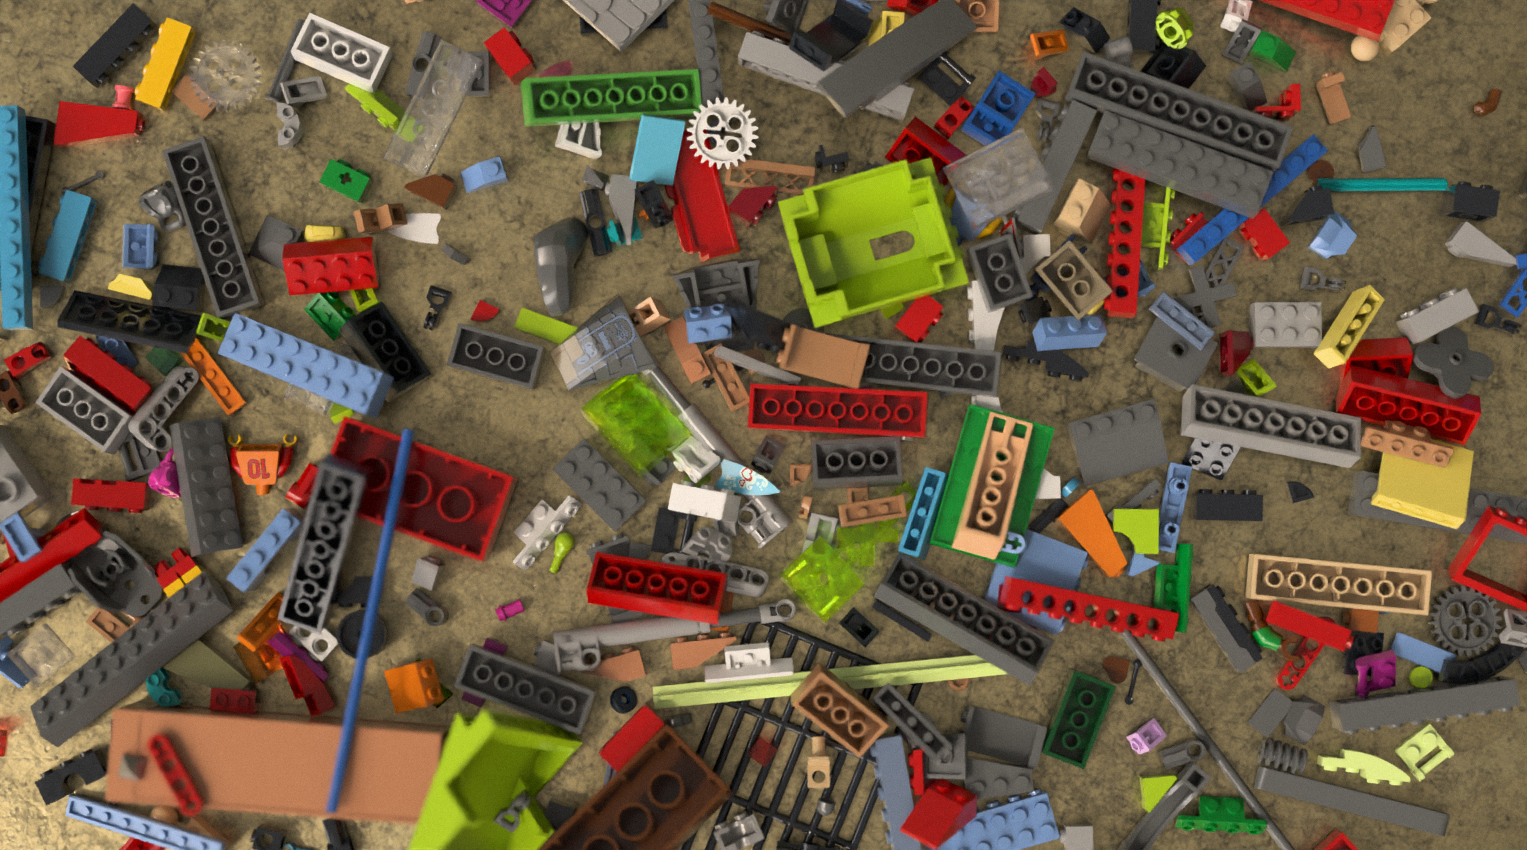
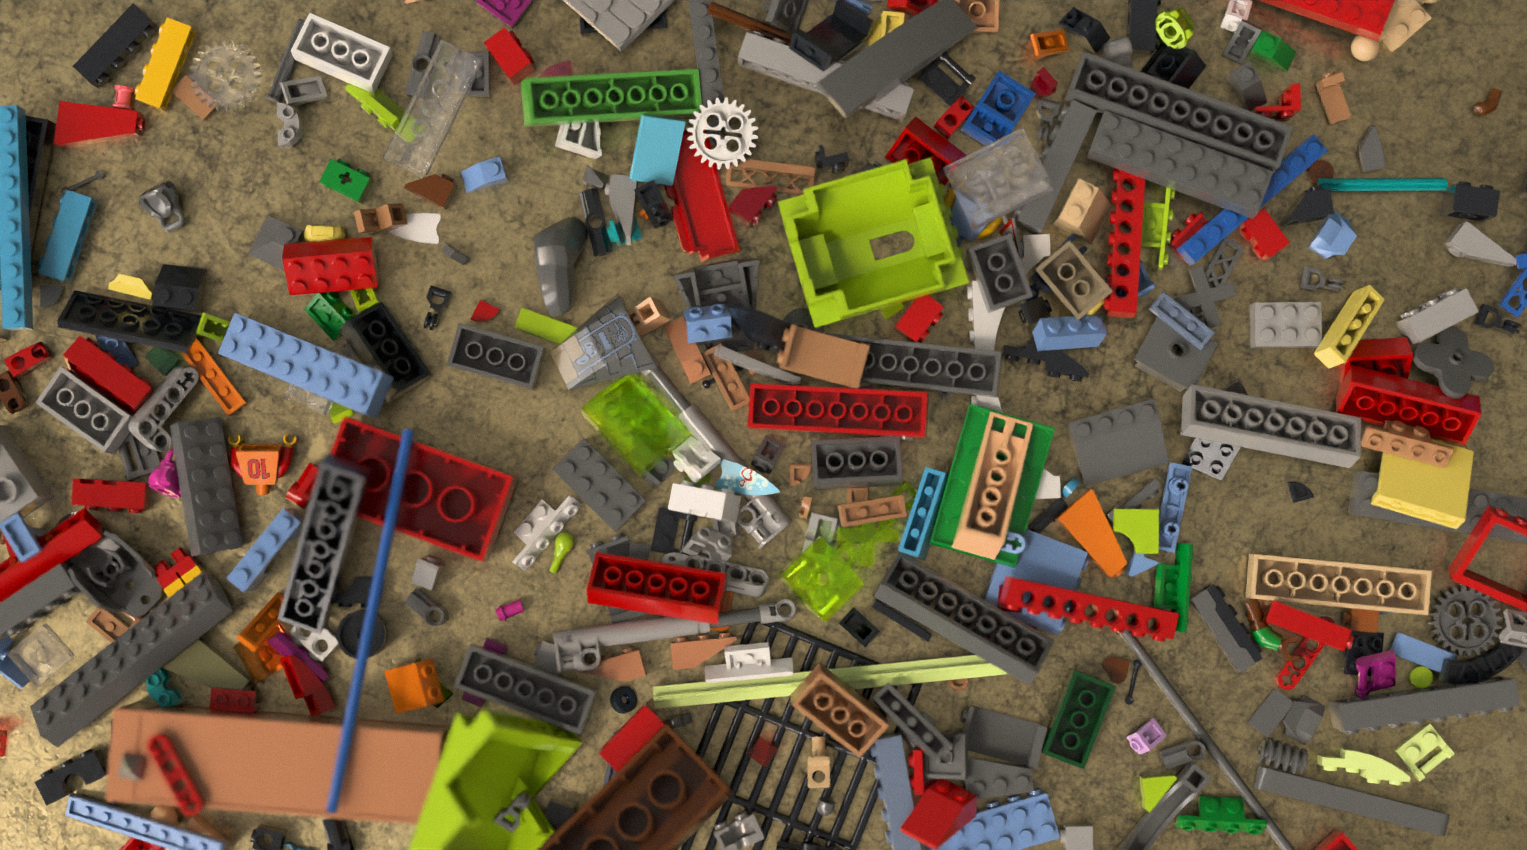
(138, 246): medium blue bracket -> none
(213, 227): dark grey brick -> none
(1227, 505): black brick -> none
(1233, 350): dark red slope -> none
(1255, 379): lime slope -> none

